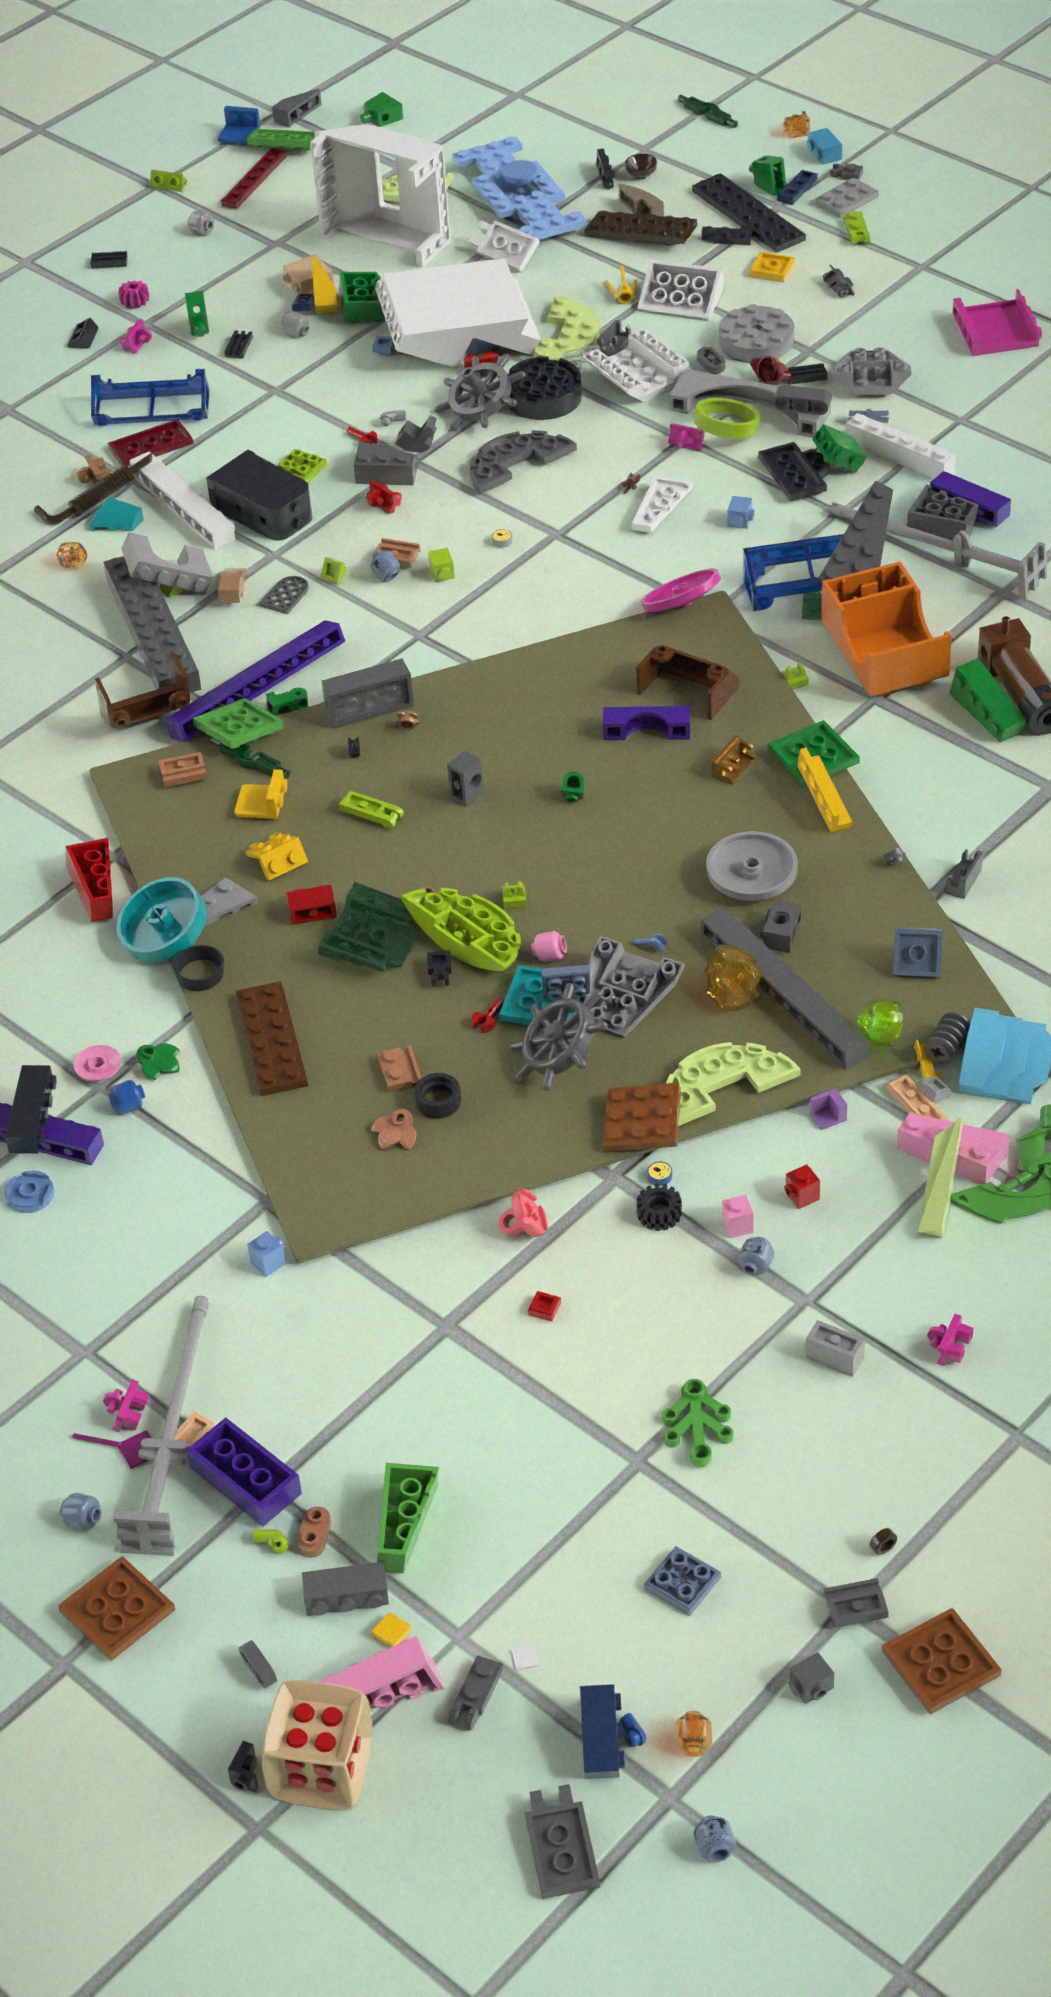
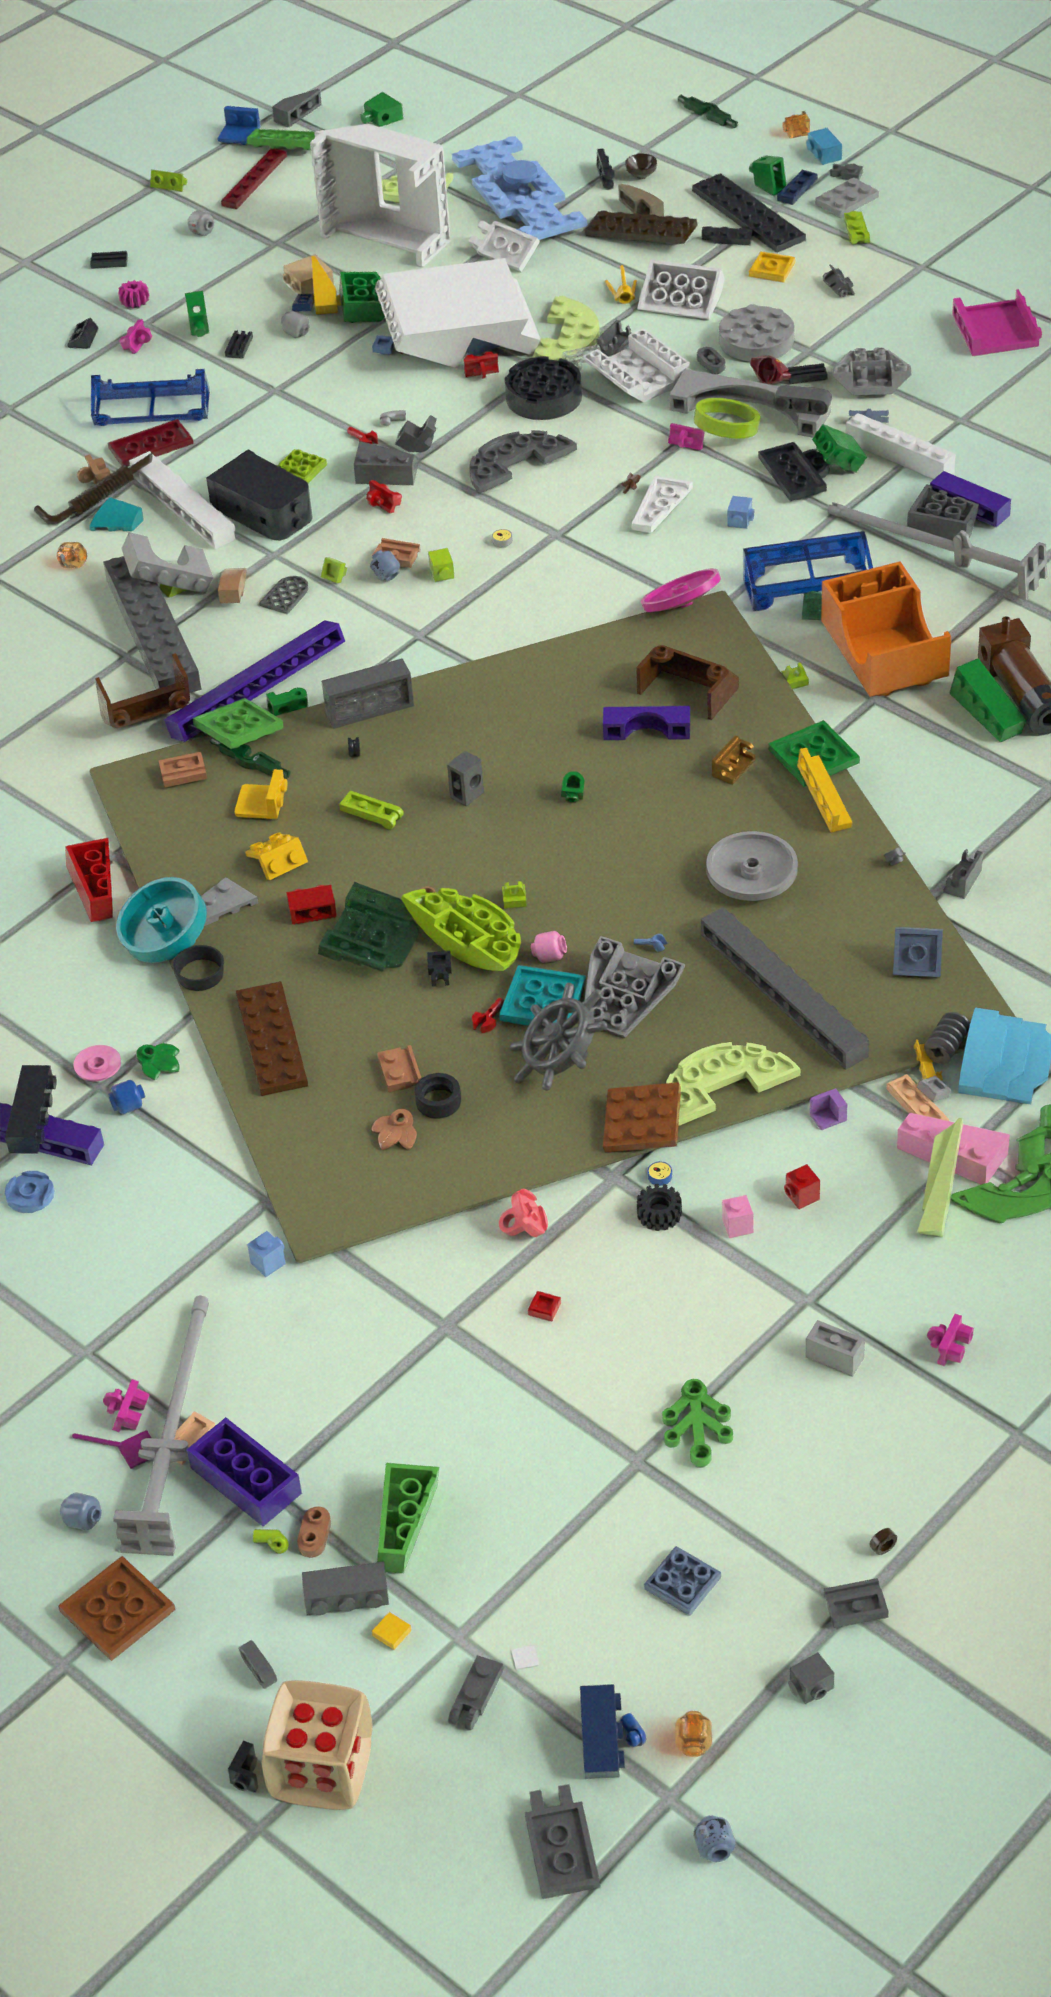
(391, 1674): bright pink wedge -> none
(407, 720): medium nougat plate -> none
(479, 392): dark grey piece -> none
(556, 978): sand blue tile -> none
(732, 978): clear yellow brick -> none
(755, 1255): sand blue head -> none
(781, 926): dark grey brick -> none
(864, 538): dark grey wing -> none
(881, 1022): clear neon green cylinder -> none
(941, 1660): dark orange plate -> none

